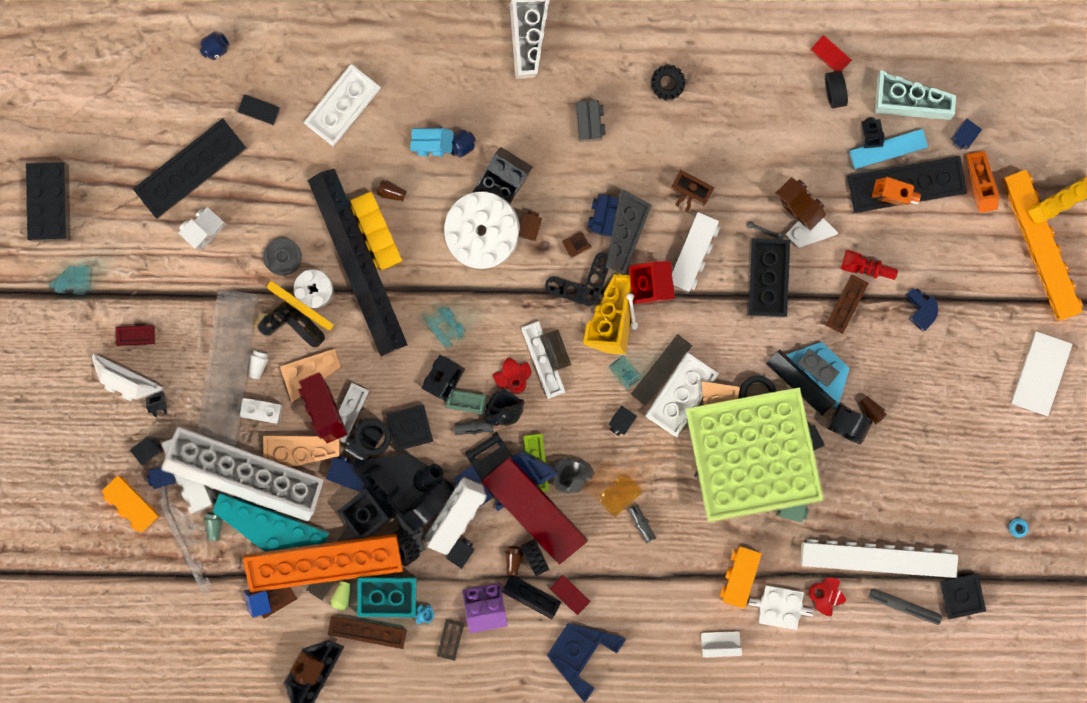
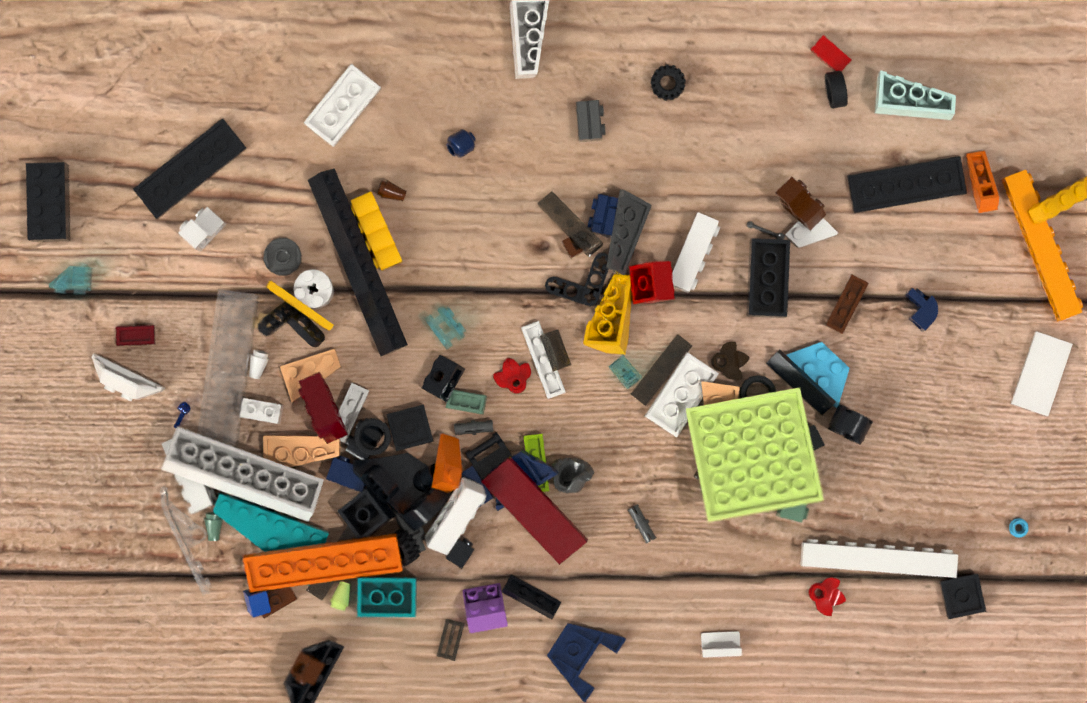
(130, 504): light orange brick -> none
(147, 450): black brick -> none
(156, 403): black tile -> none
(159, 478): dark blue brick -> none
(184, 408): none -> clear blue hand
(214, 45): dark blue head -> none
(258, 109): black tile -> none
(367, 632): reddish brown plate -> none
(424, 614): medium azure plate -> none
(431, 141): medium azure brick -> none
(448, 464): none -> orange slope
(500, 224): white plate -> none
(503, 409): black hair -> none
(504, 175): black slope -> none
(513, 559): reddish brown cone -> none
(530, 226): reddish brown brick -> none
(535, 557): black tyre -> none
(570, 224): none -> clear smoke tile
(570, 595): dark red tile -> none
(620, 495): clear yellow bracket -> none
(621, 421): black brick -> none
(634, 325): white hinge -> none
(691, 188): reddish brown brick -> none
(732, 361): none -> dark brown plate
(740, 577): light orange brick -> none
(781, 607): white plate -> none
(818, 367): dark grey plate -> none
(853, 262): red piece -> none
(870, 130): black brick -> none
(873, 410): reddish brown cone -> none
(891, 149): medium azure tile -> none
(895, 192): orange torso -> none
(904, 606): dark grey axle -> none
(965, 134): dark blue brick -> none

